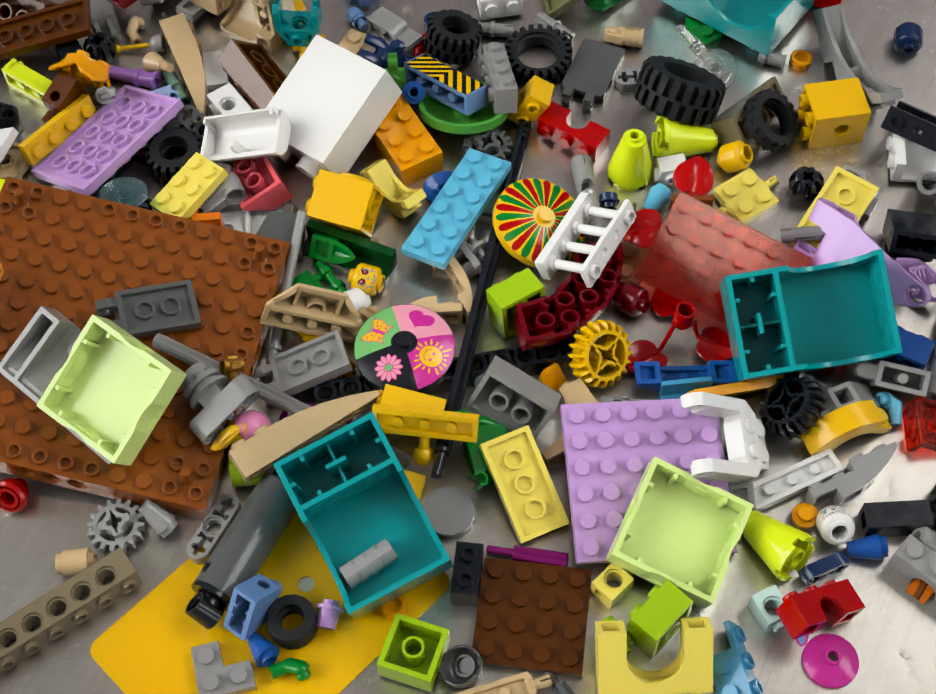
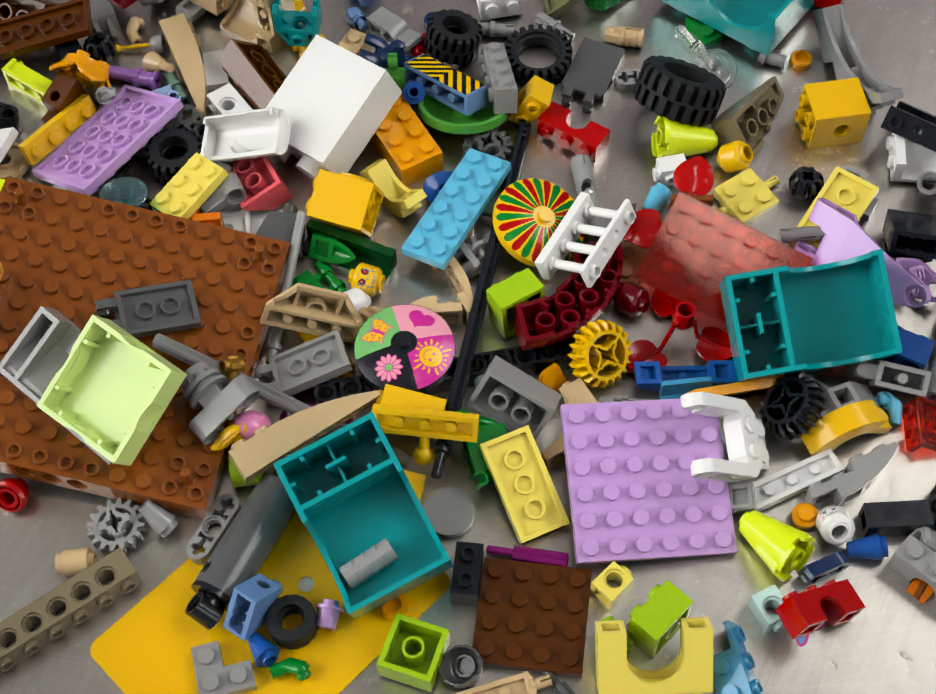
(609, 200): dark blue plate -> none
(631, 162): neon yellow cone -> none
(679, 532): yellowish green tile -> none
(758, 129): black tyre -> none
(823, 670): dark pink dish -> none
(908, 38): dark blue head -> none

